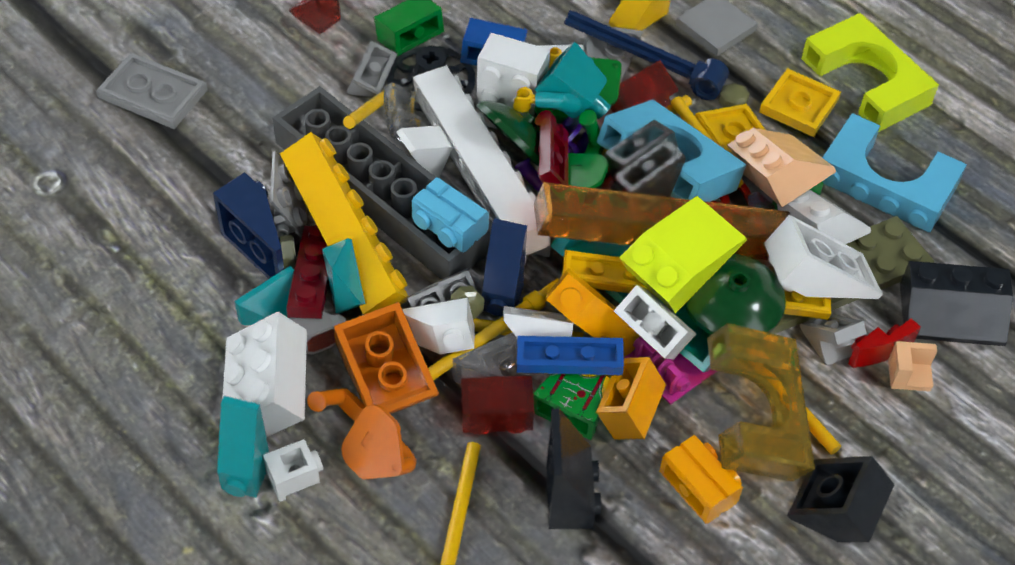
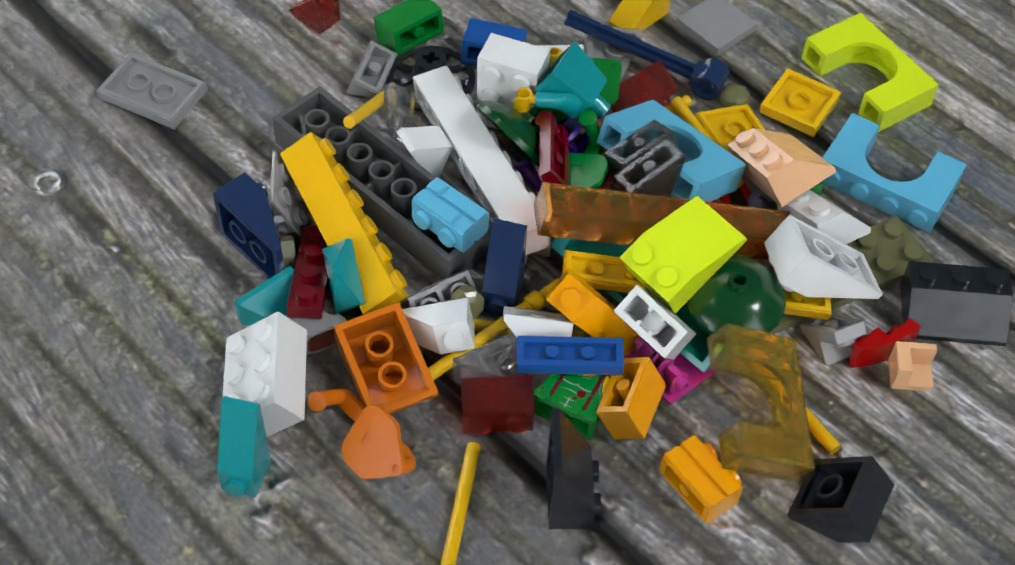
(292, 468): white brick -> none

